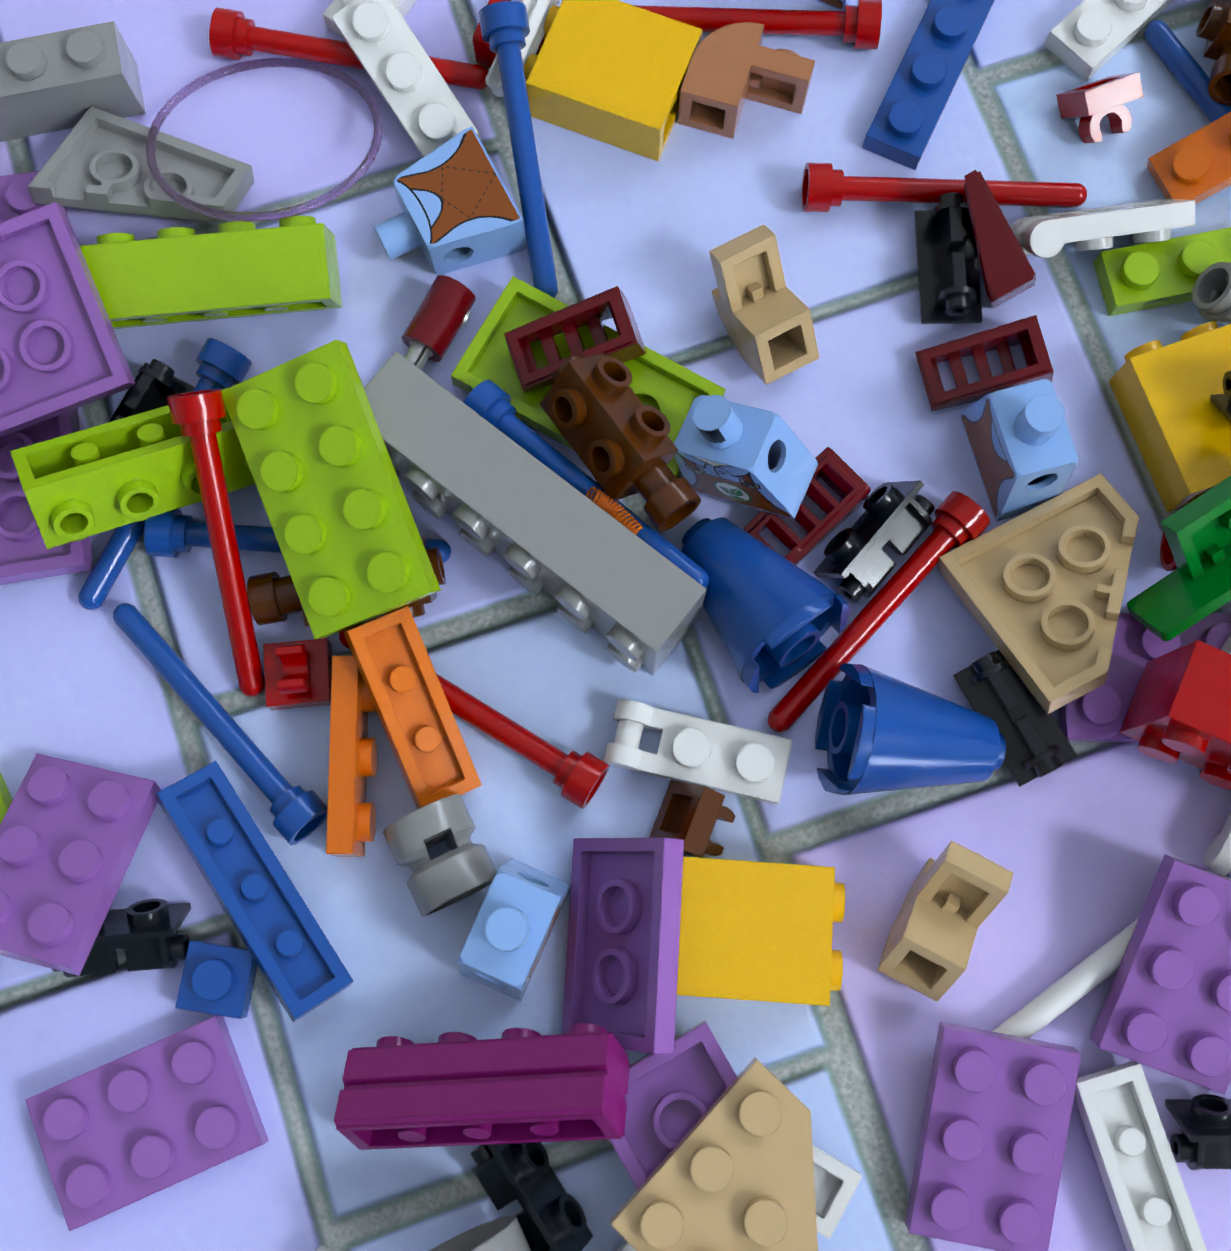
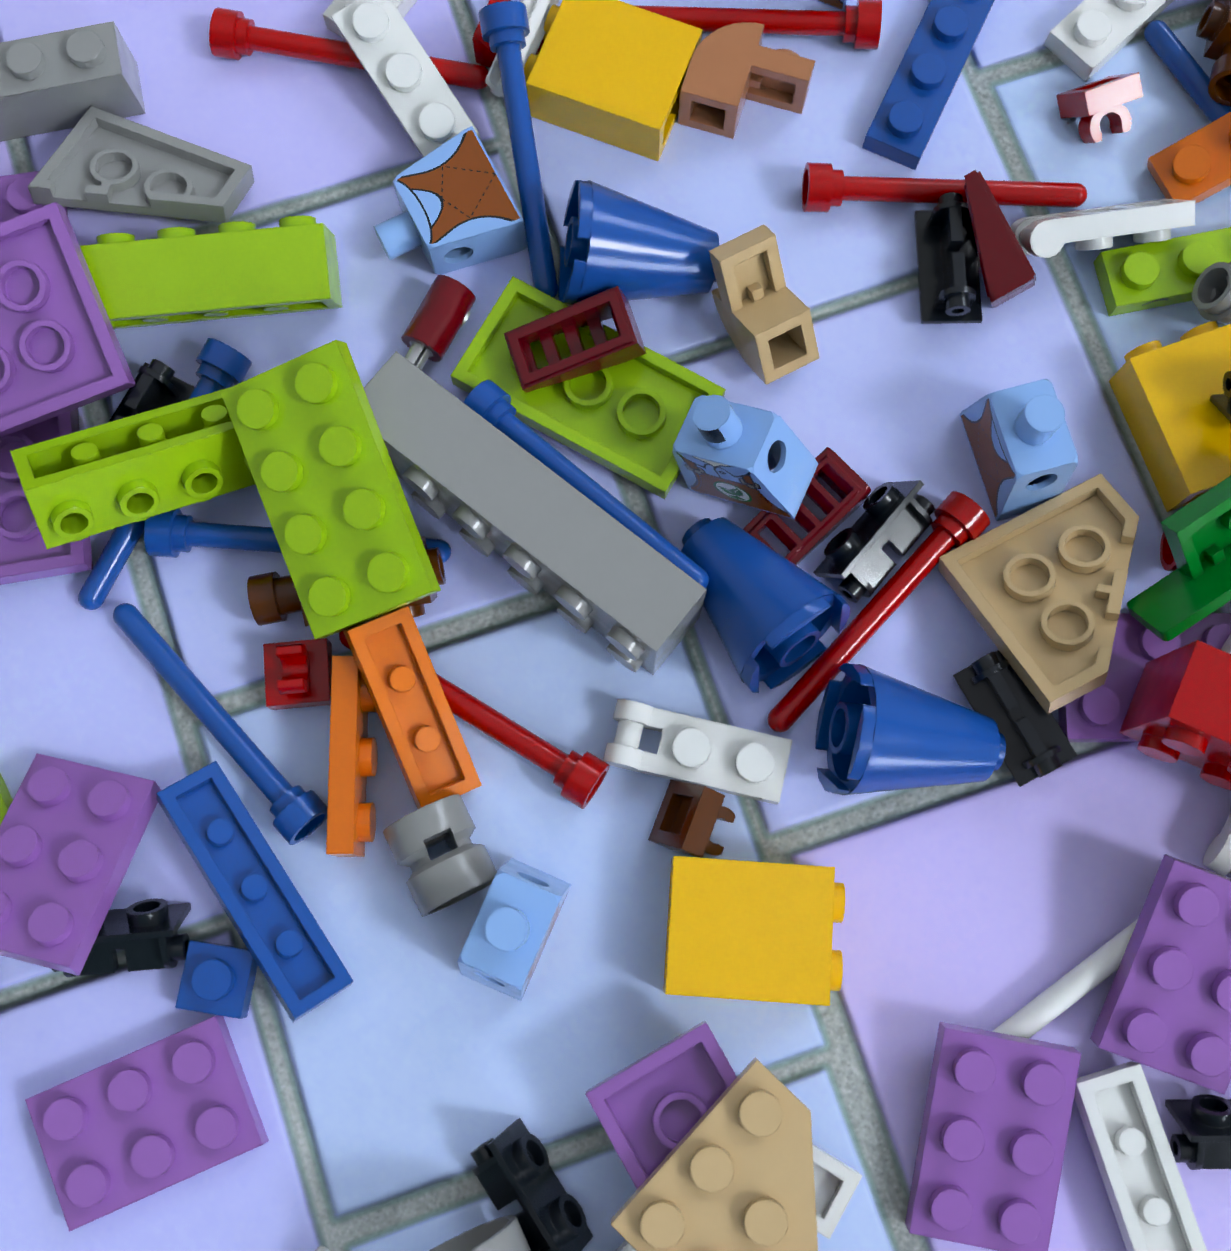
(199, 420): red piece -> none
(272, 214): clear purple piece -> none
(485, 1090): magenta brick -> none
(611, 509): orange leg -> none
(619, 436): reddish brown brick -> none
(625, 939): medium lavender plate -> none
(630, 246): none -> blue cone
(941, 919): tan brick -> none
(1022, 332): dark red slope -> none

